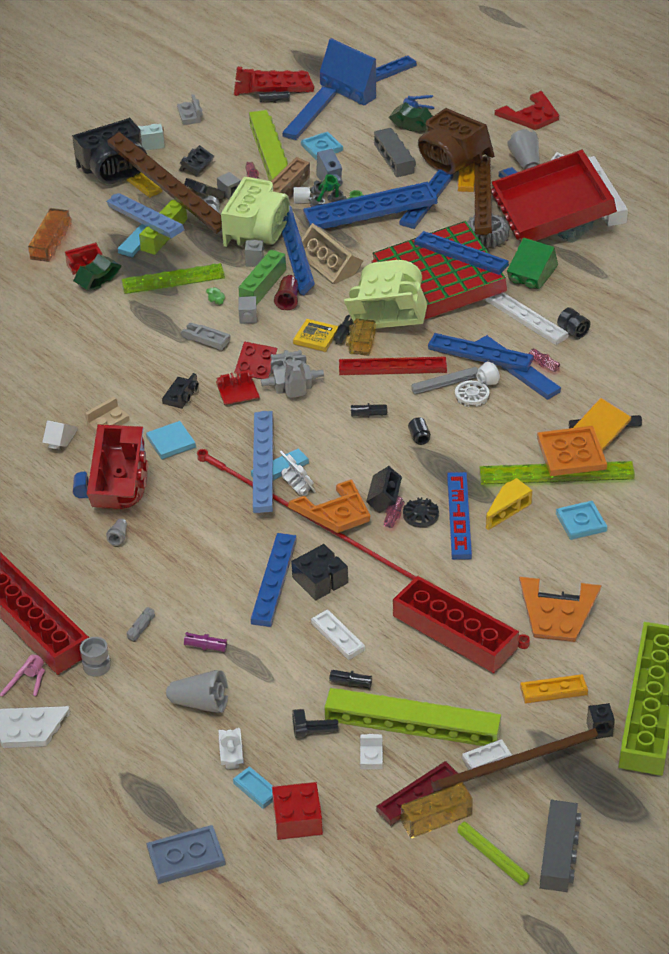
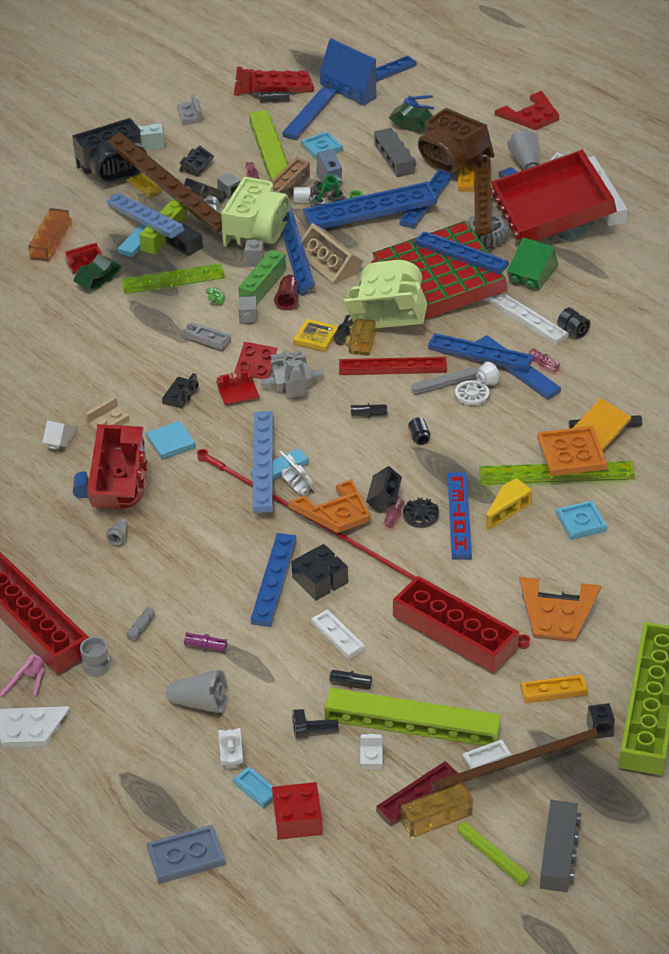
(187, 241): none -> black brick

